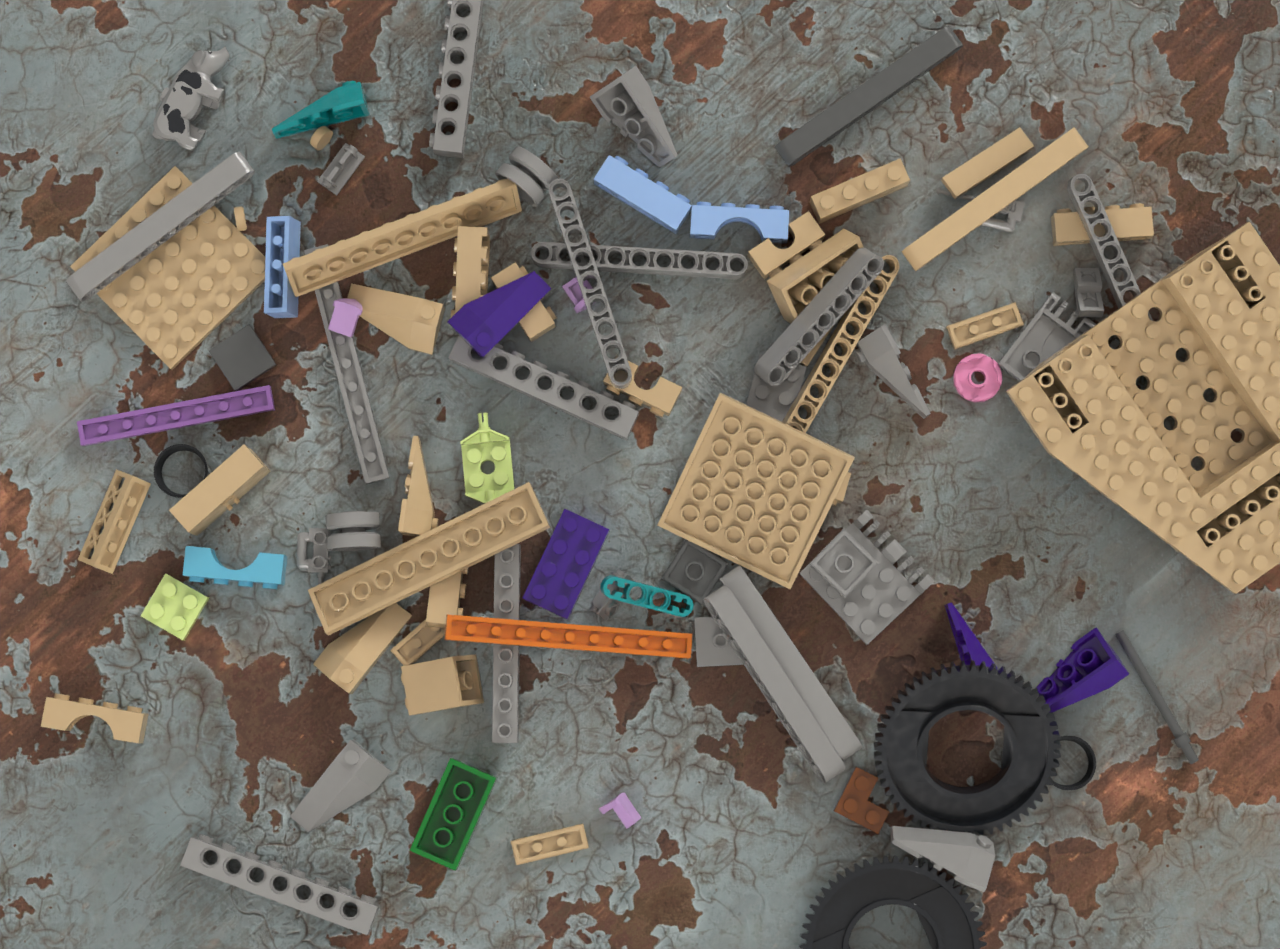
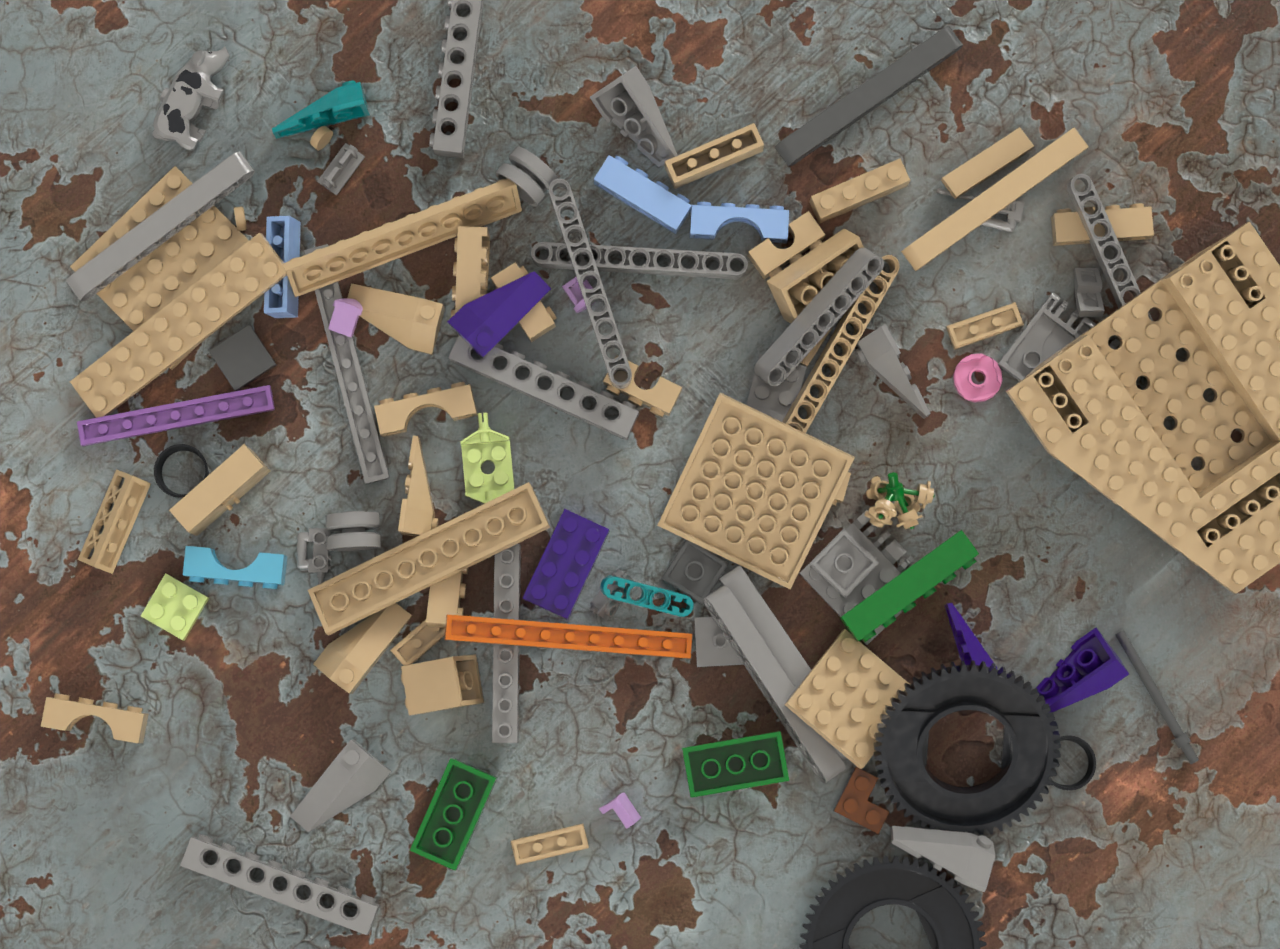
(180, 326): none -> tan plate
(395, 415): none -> tan arch
(714, 156): none -> tan brick
(735, 764): none -> green brick
(846, 697): none -> tan plate
(904, 498): none -> tan plant
(910, 585): none -> green brick

